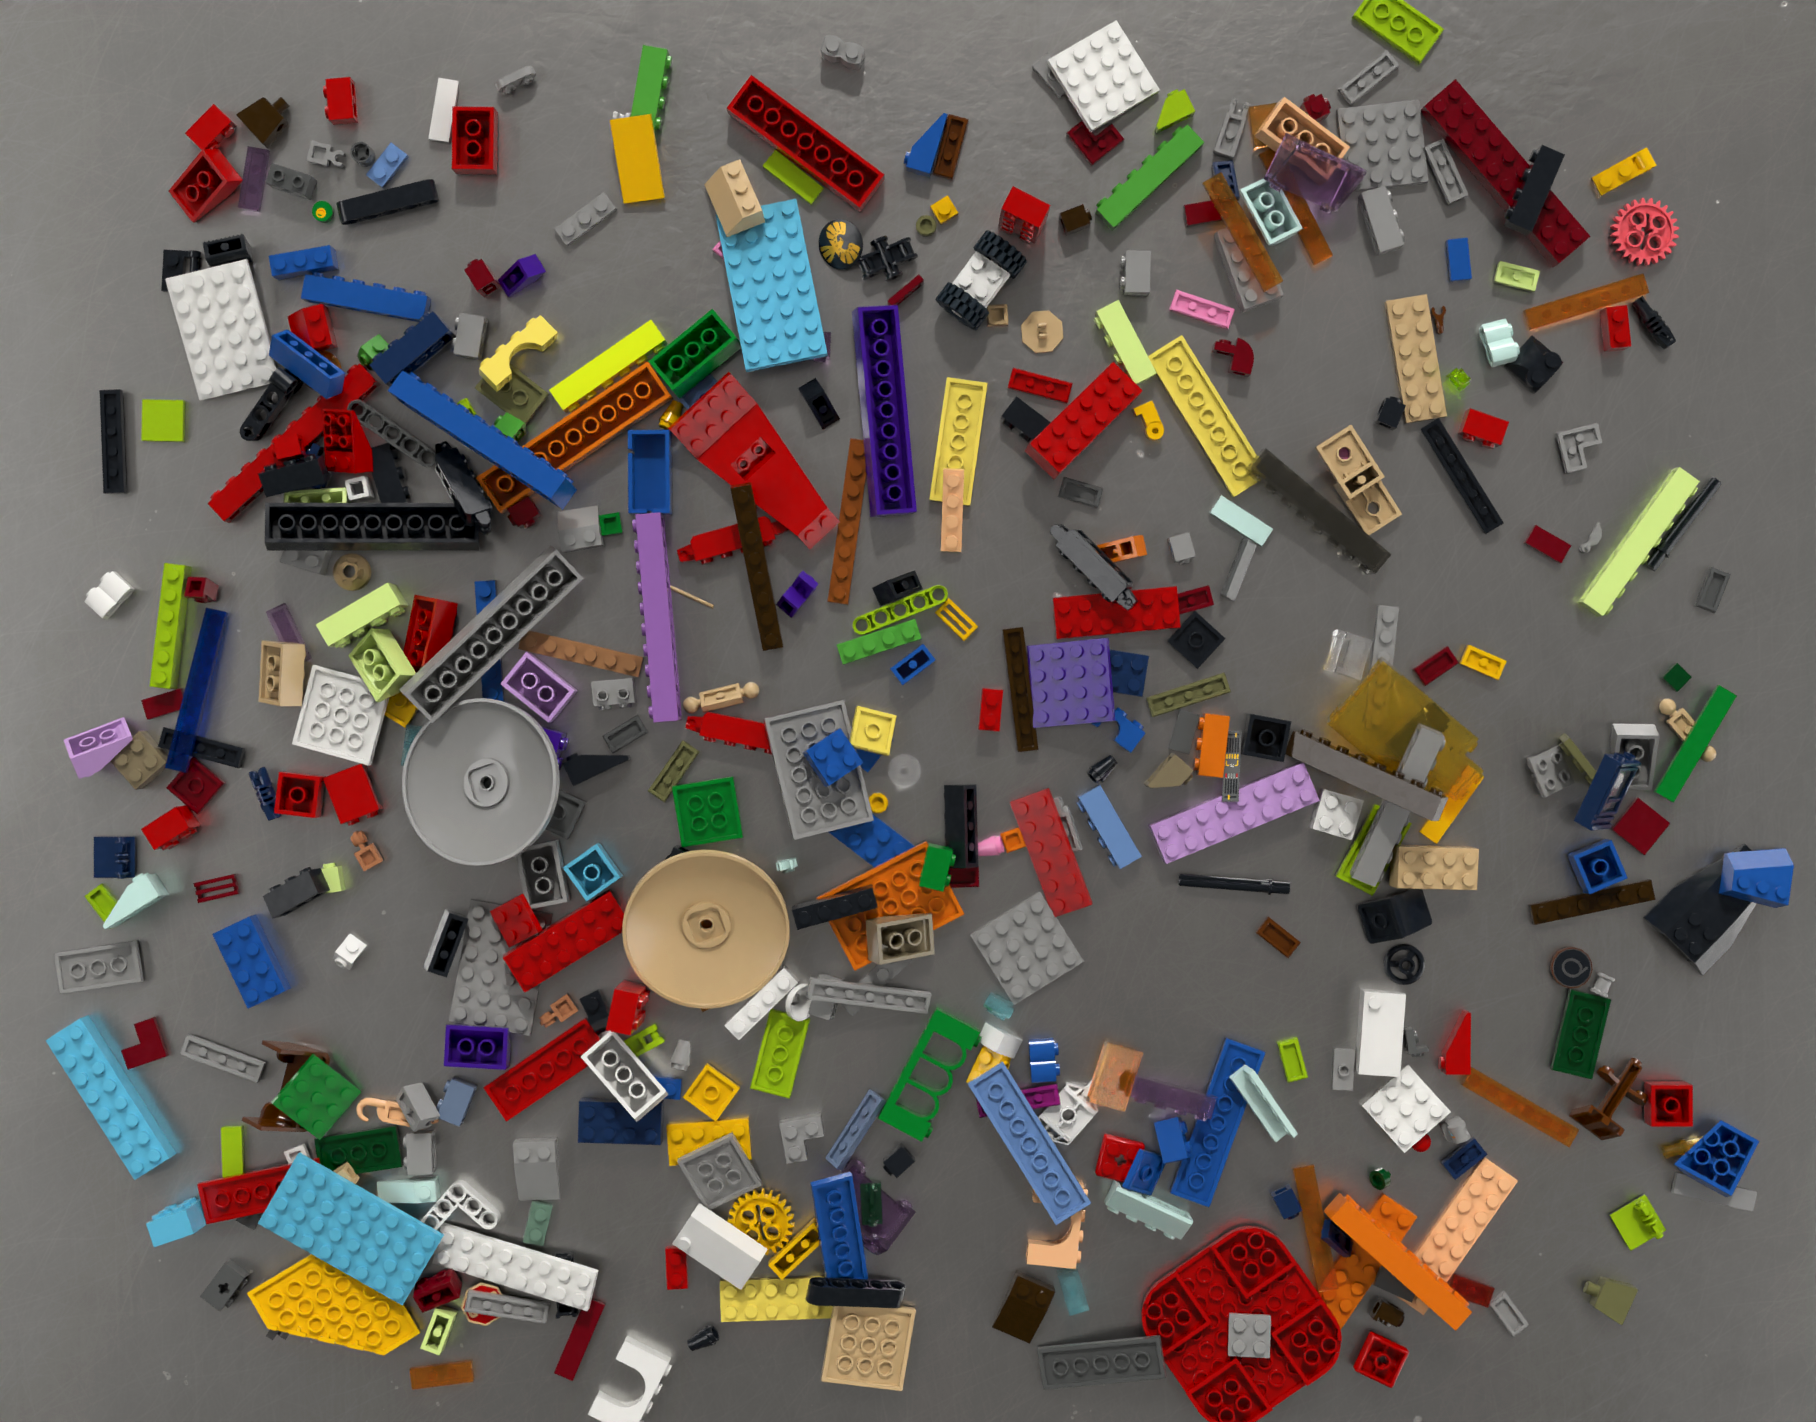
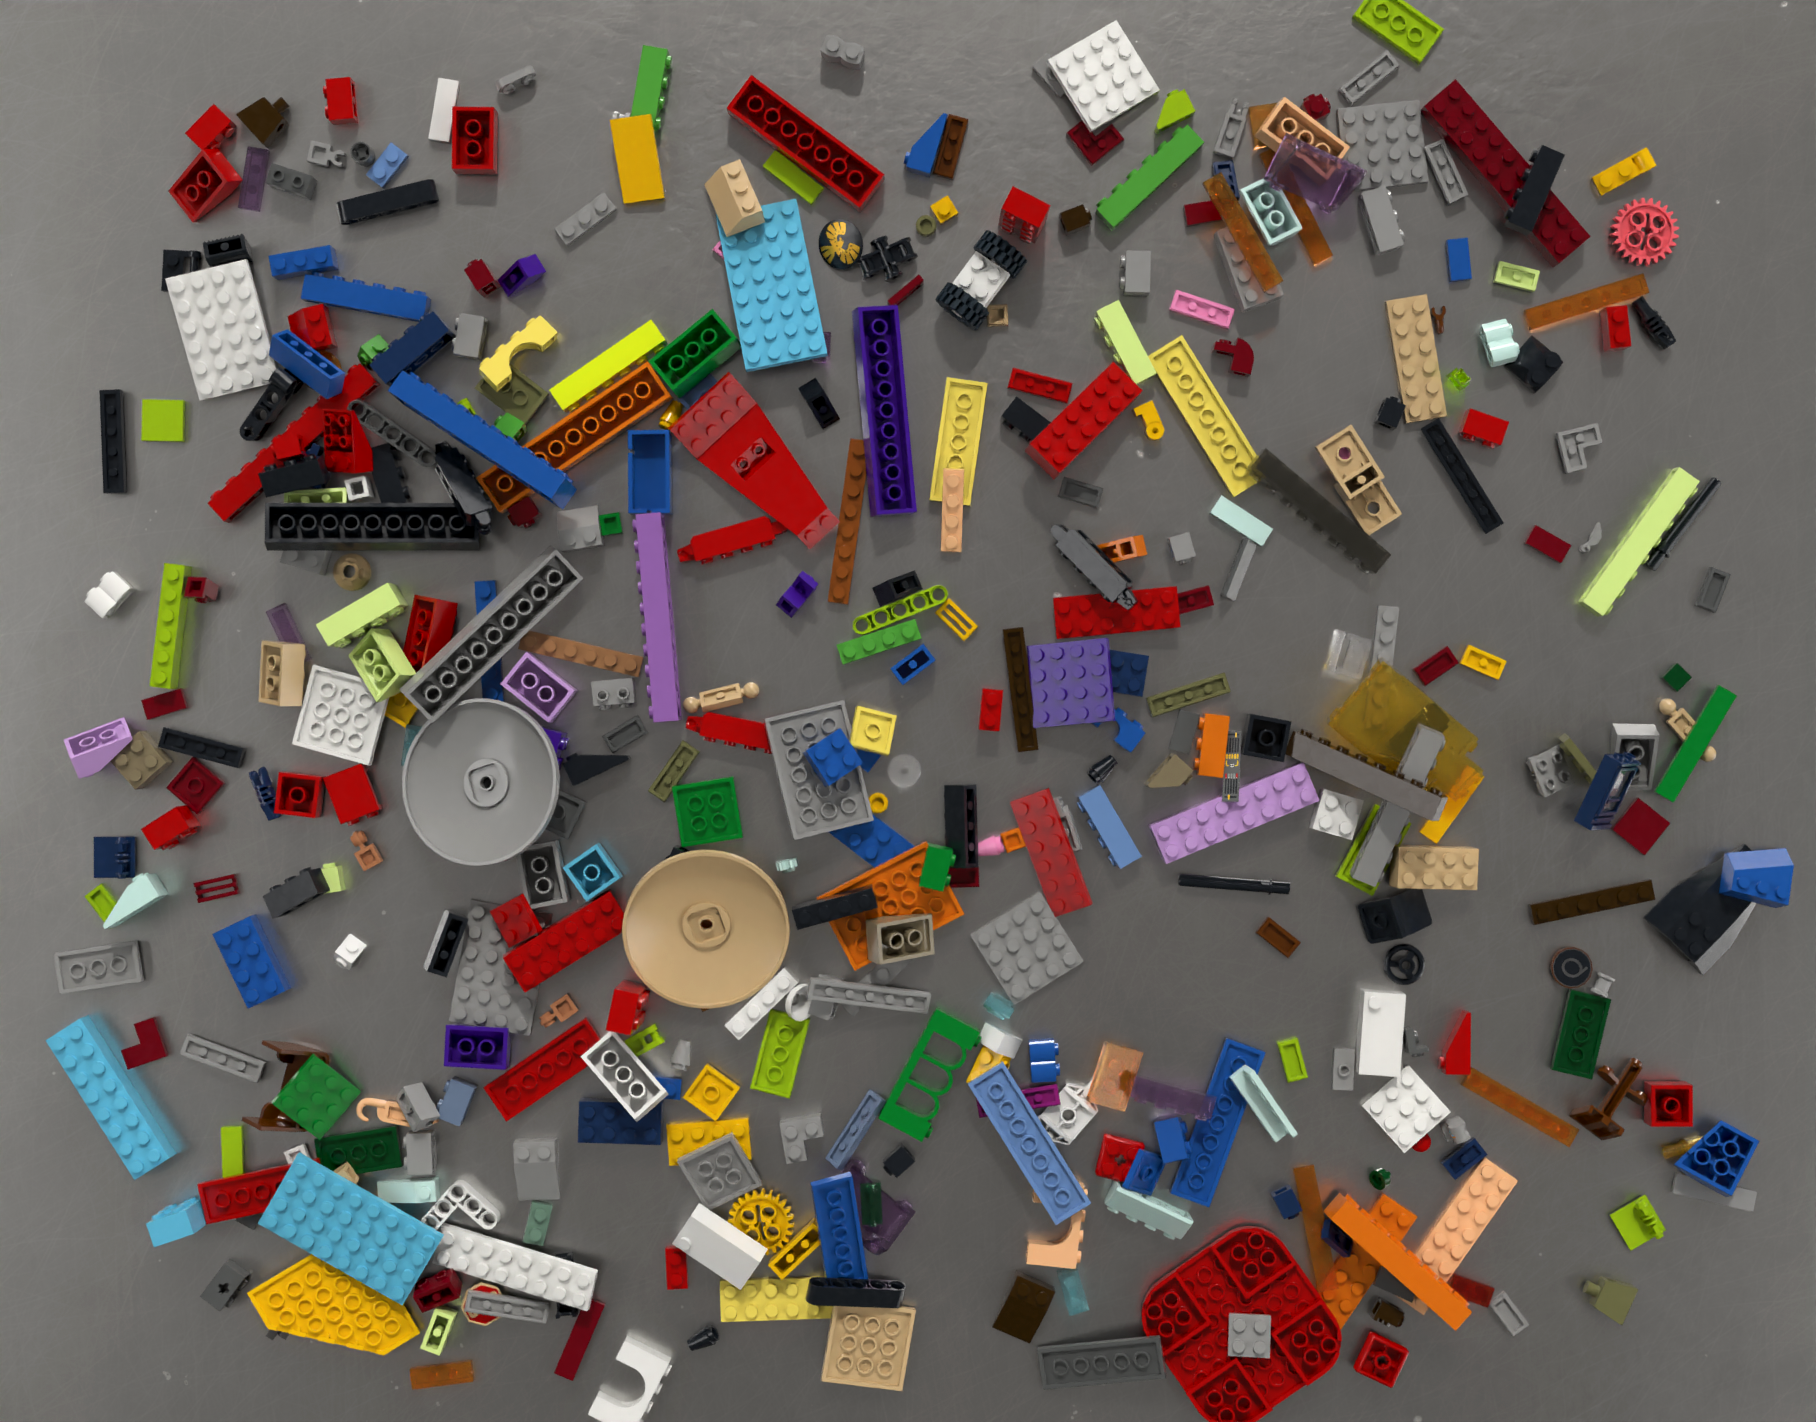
(196, 690): clear blue plate -> none
(323, 211): green tile -> none
(596, 1011): black brick -> none
(692, 597): tan axle -> none
(756, 566): dark brown brick -> none
(1042, 331): tan piece -> none
(1196, 639): black plate -> none
(1597, 866): blue brick -> none

